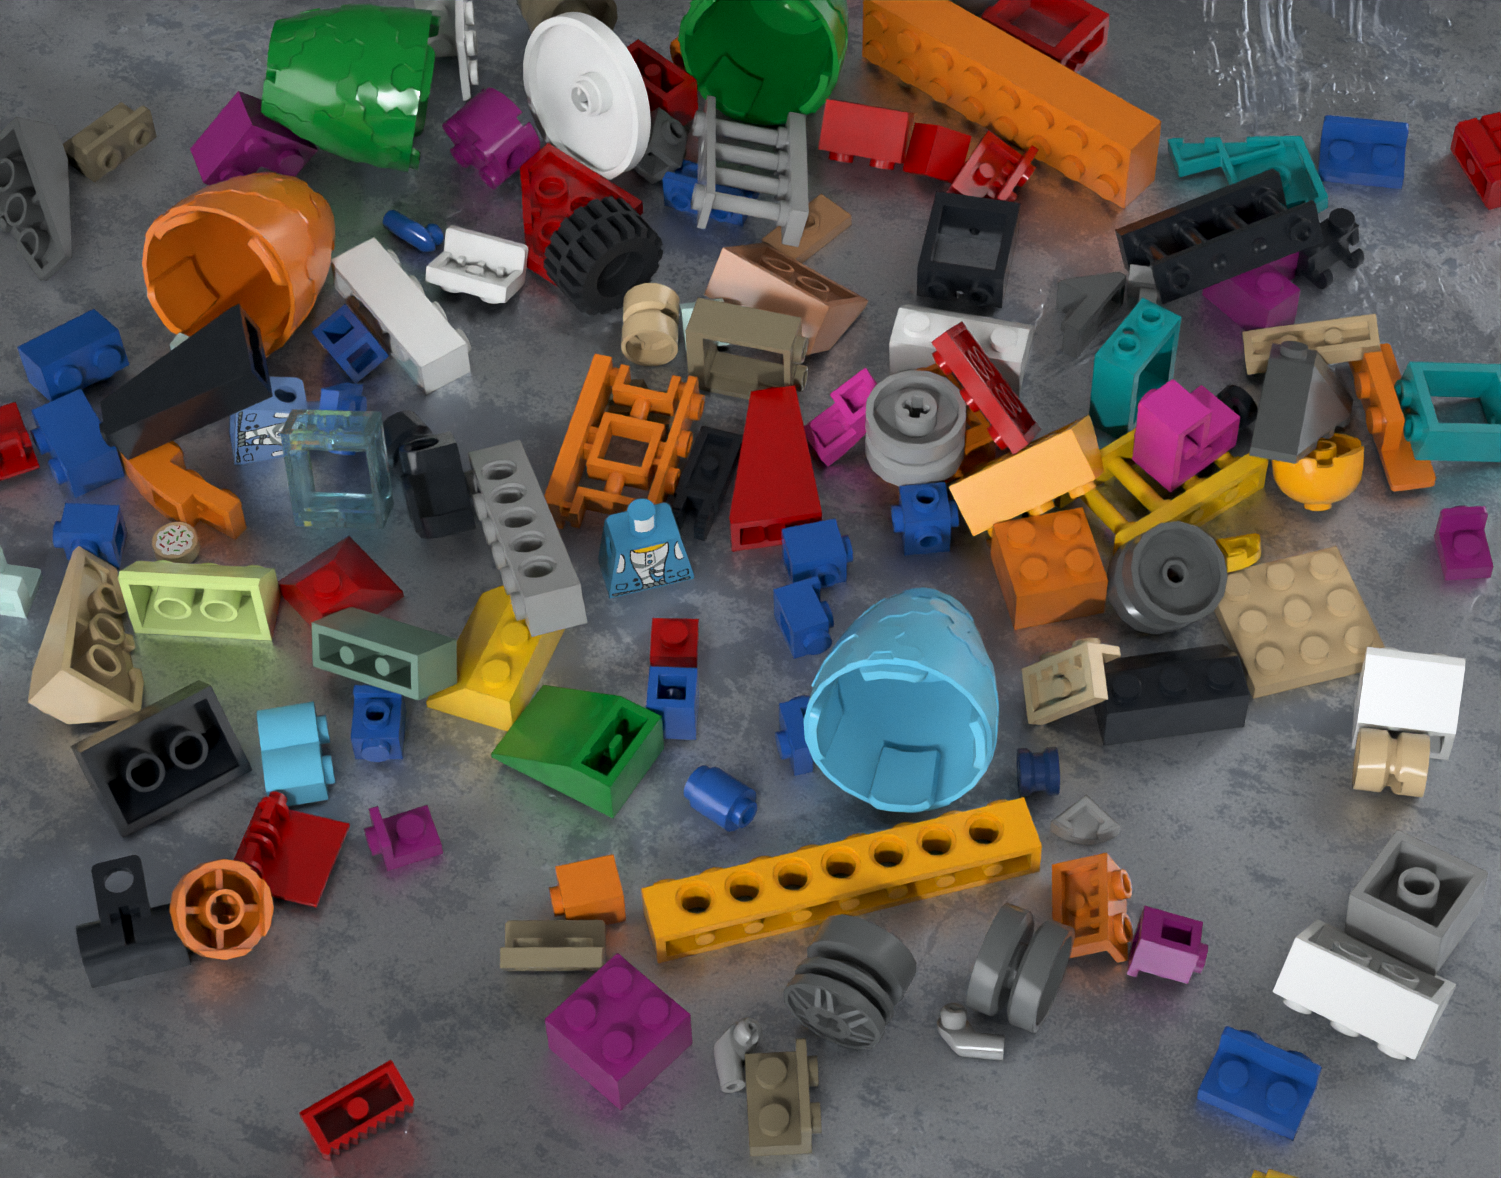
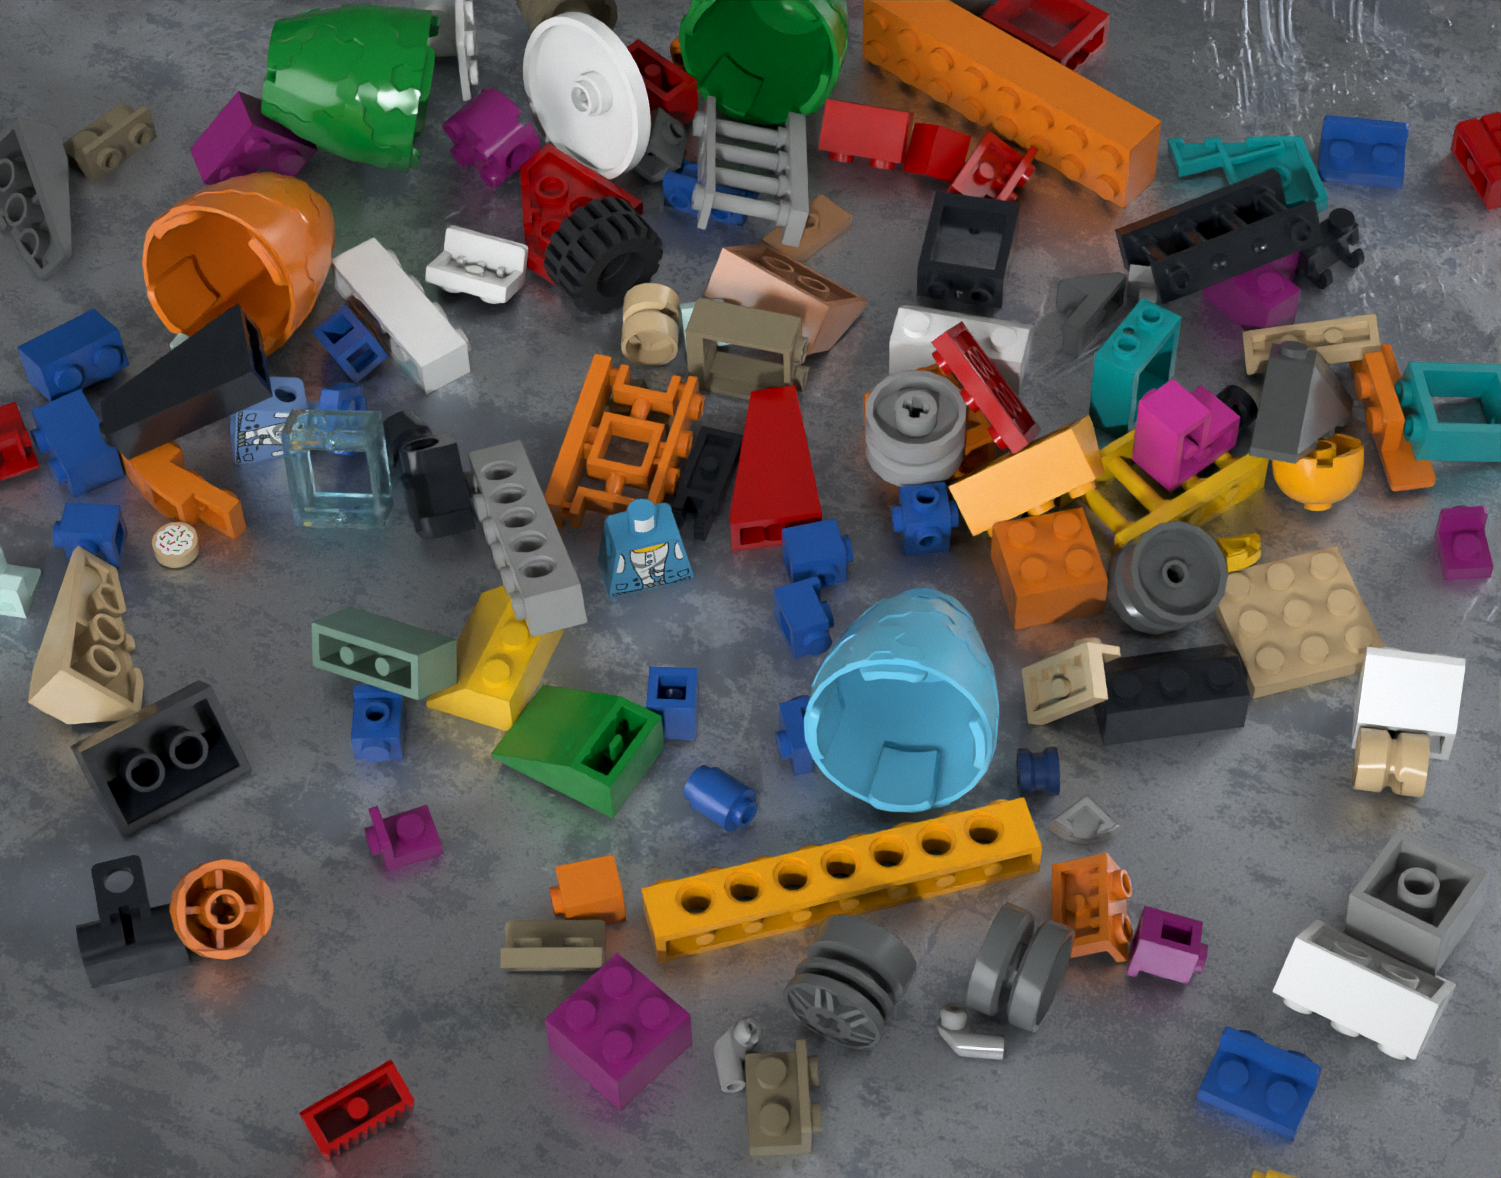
(201, 599): yellowish green slope -> none
(291, 849): red hinge -> none
(293, 752): medium azure brick -> none
(339, 580): red slope -> none
(412, 232): blue arm -> none
(674, 642): red plate -> none
(843, 422): dark pink slope -> none

